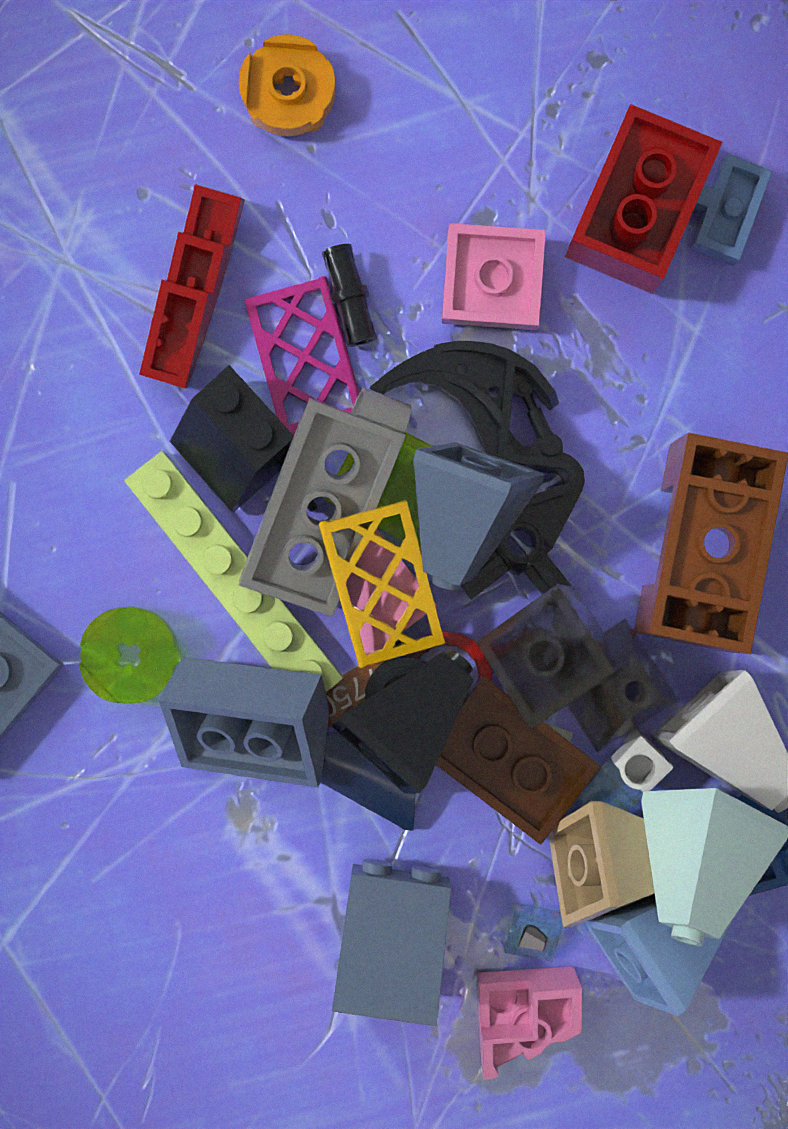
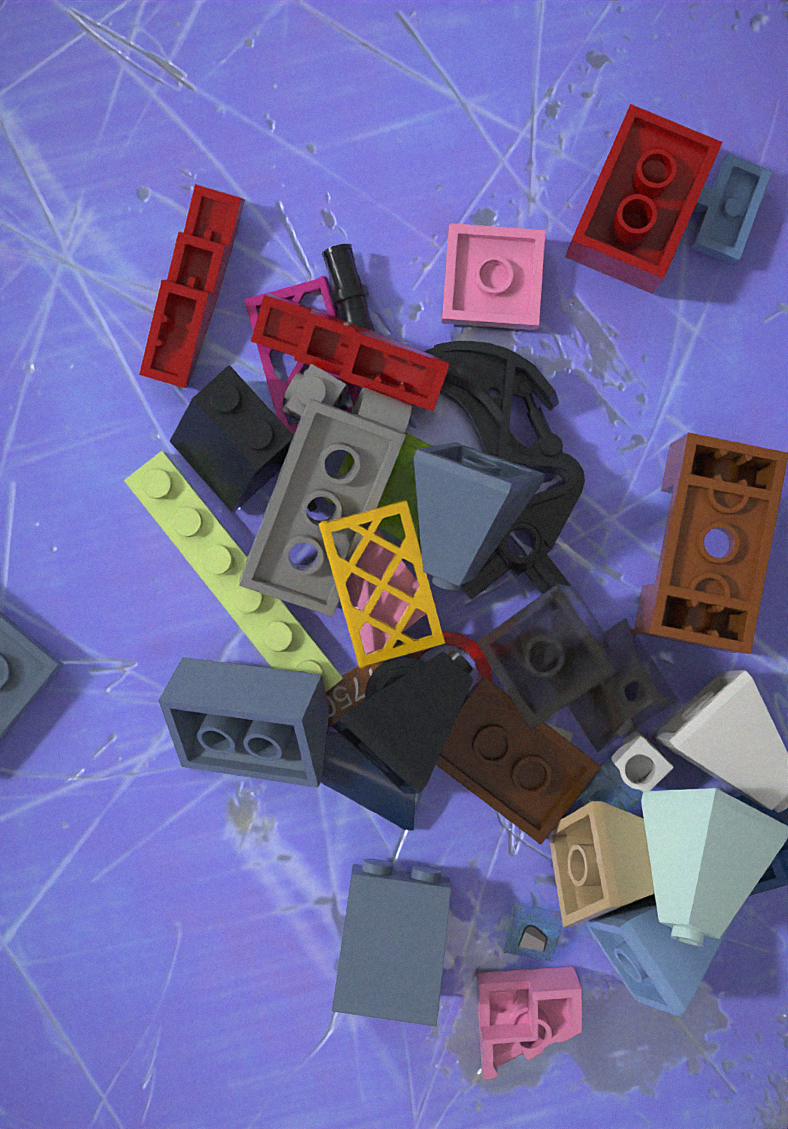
(101, 655): clear neon green plate -> none
(268, 66): light orange plate -> none
(316, 385): none -> light grey brick
(350, 351): none -> red slope

